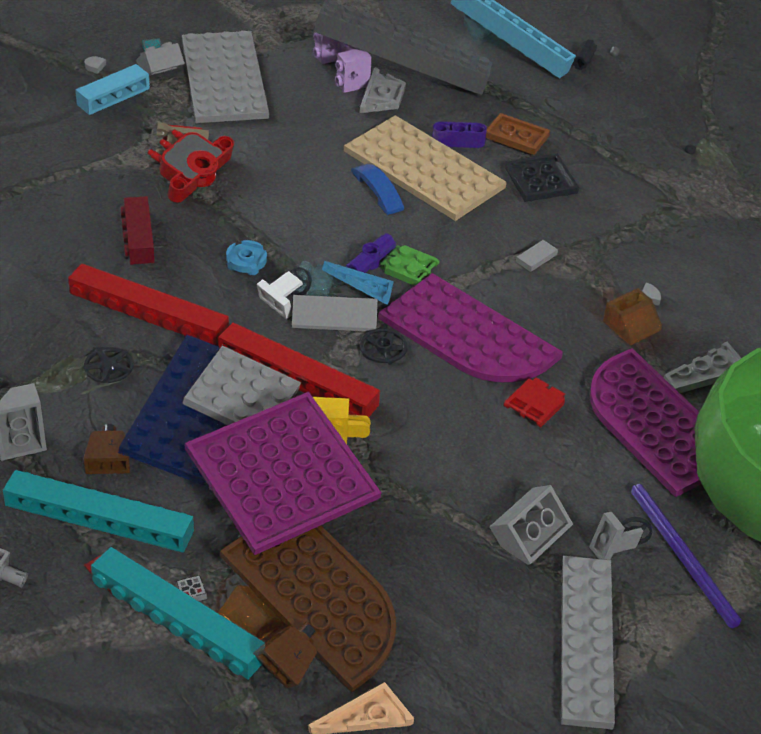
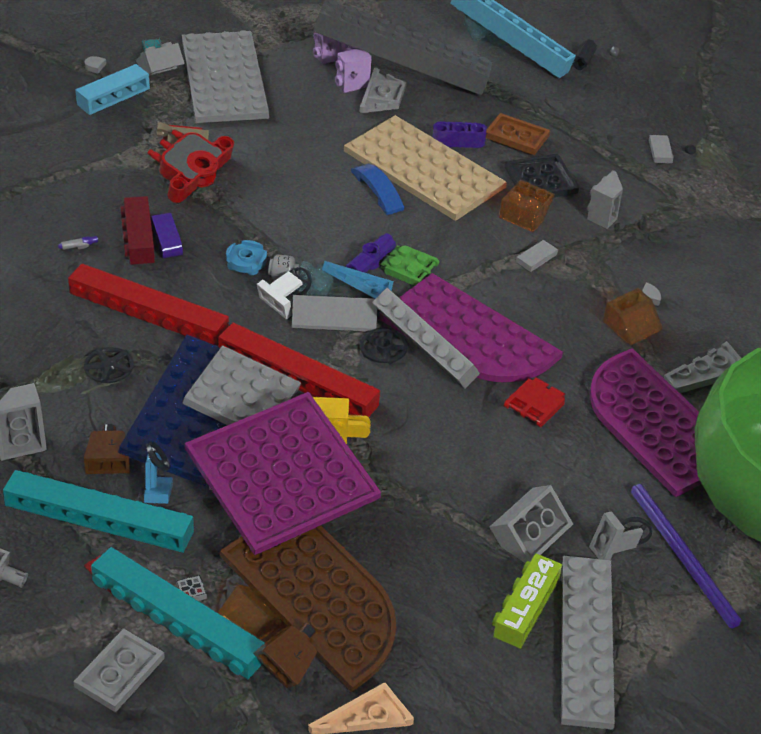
(80, 243): none -> light grey piece
(119, 670): none -> light grey plate
(157, 488): none -> dark azure piece
(166, 235): none -> dark purple beam
(280, 265): none -> light grey head
(426, 338): none -> light grey brick
(526, 205): none -> clear orange slope
(527, 600): none -> lime brick
(605, 200): none -> light grey slope
(660, 149): none -> light grey tile

